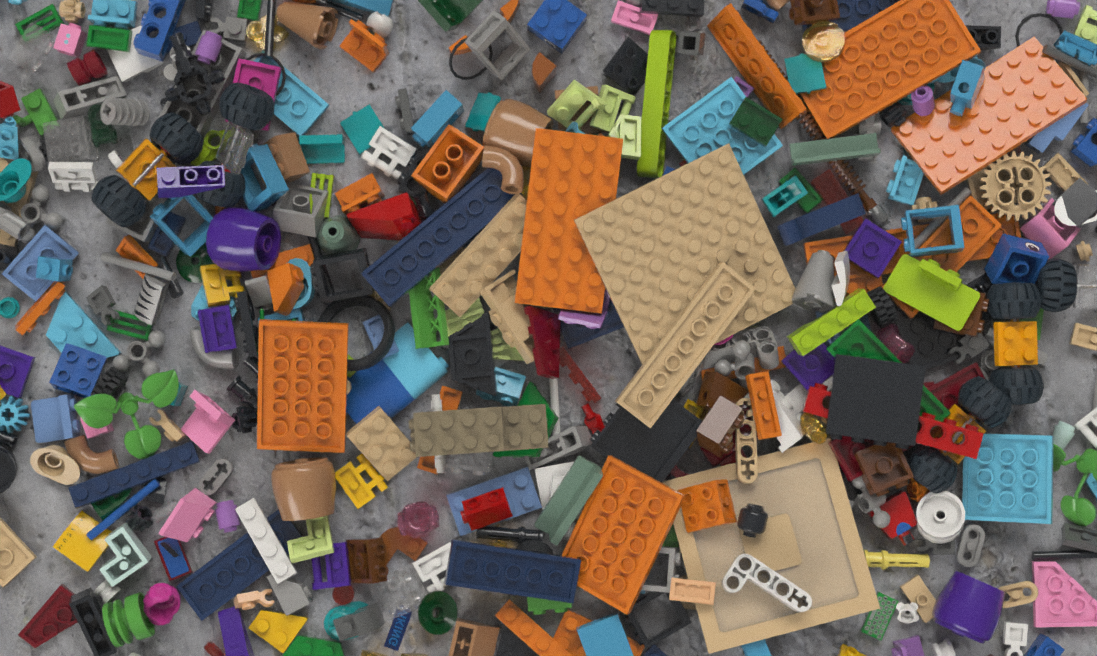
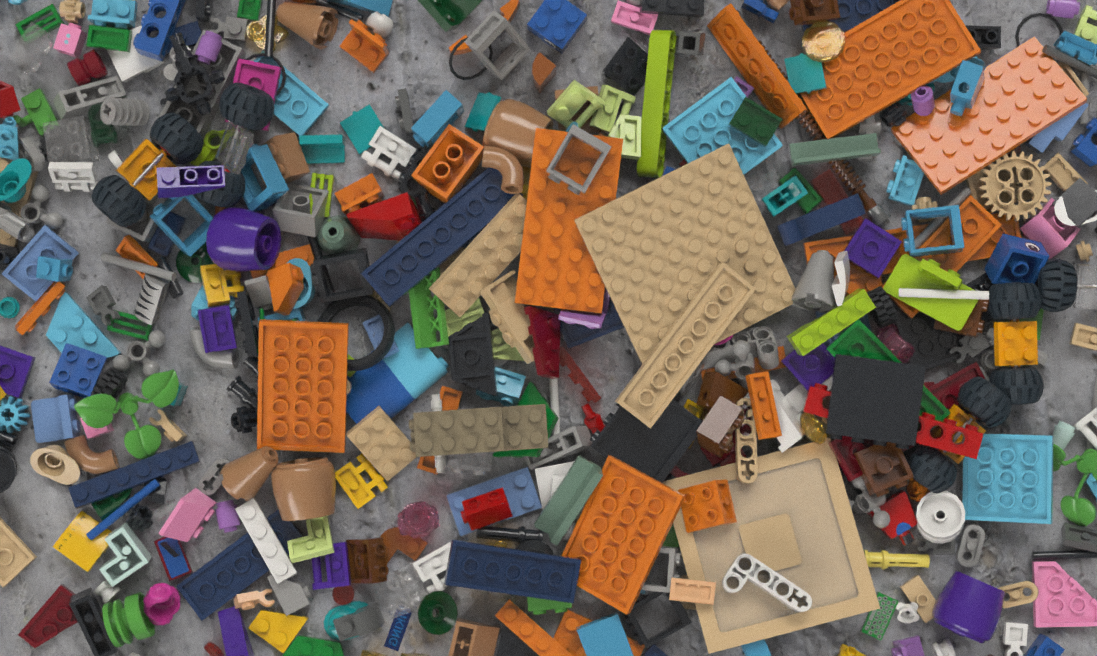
(207, 422): bright pink bracket -> none
(248, 473): none -> medium nougat cone
(587, 139): none -> light grey window
(752, 520): black head -> none
(949, 294): none -> white bar

